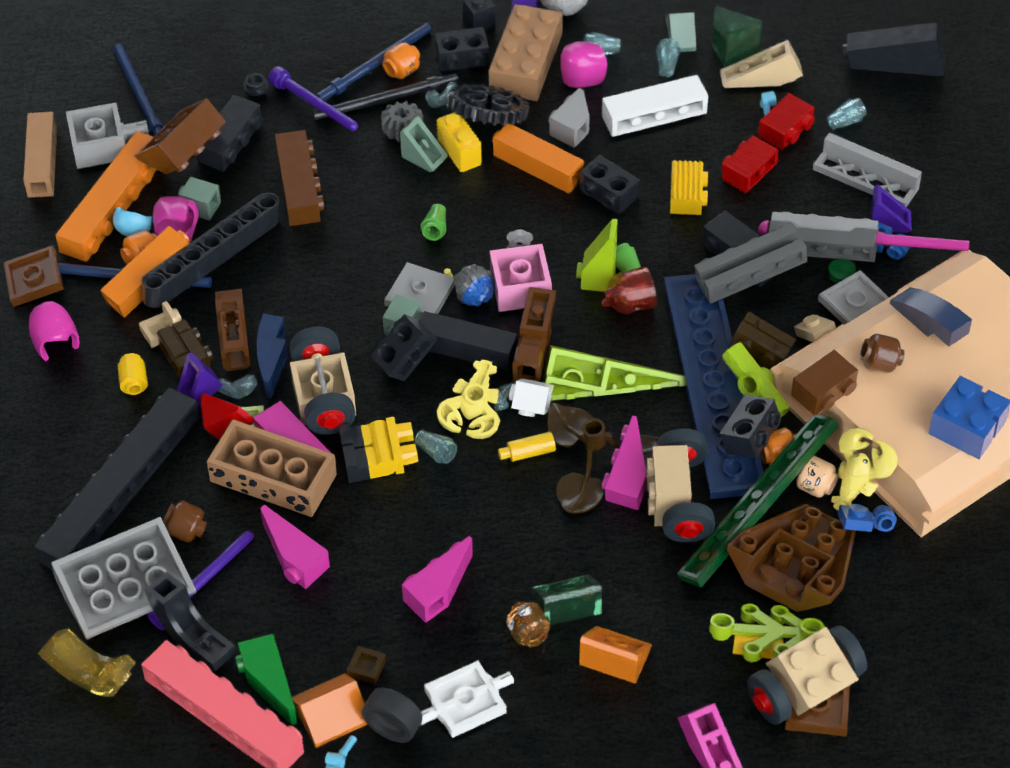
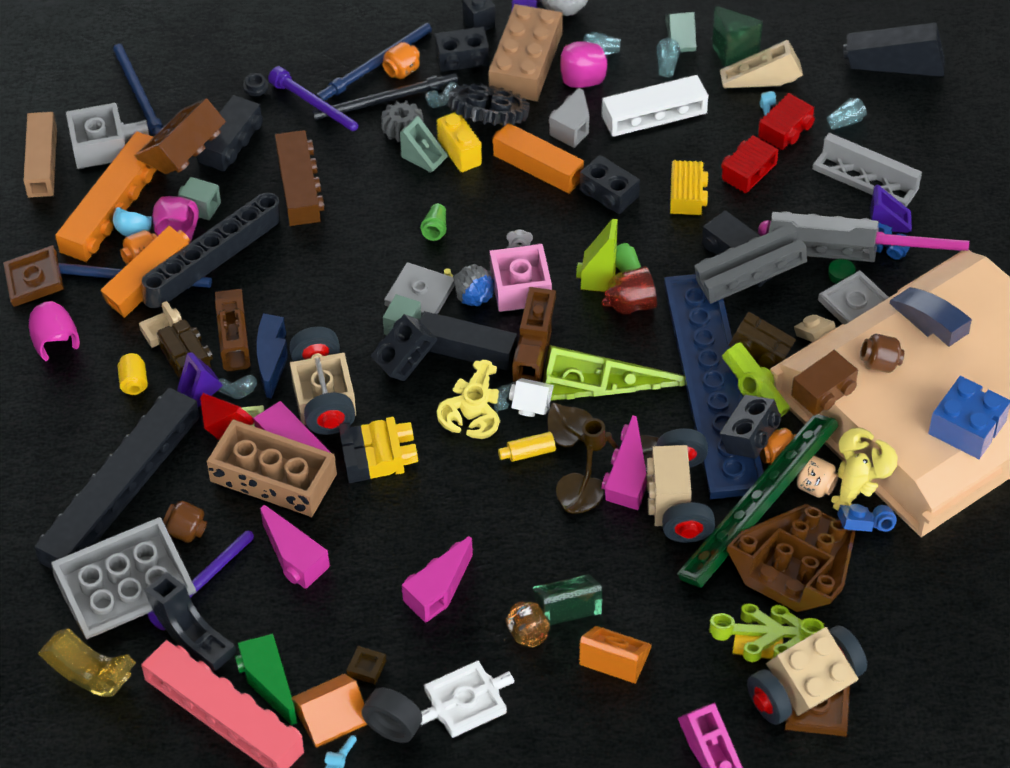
(438, 447): clear light blue cone -> none

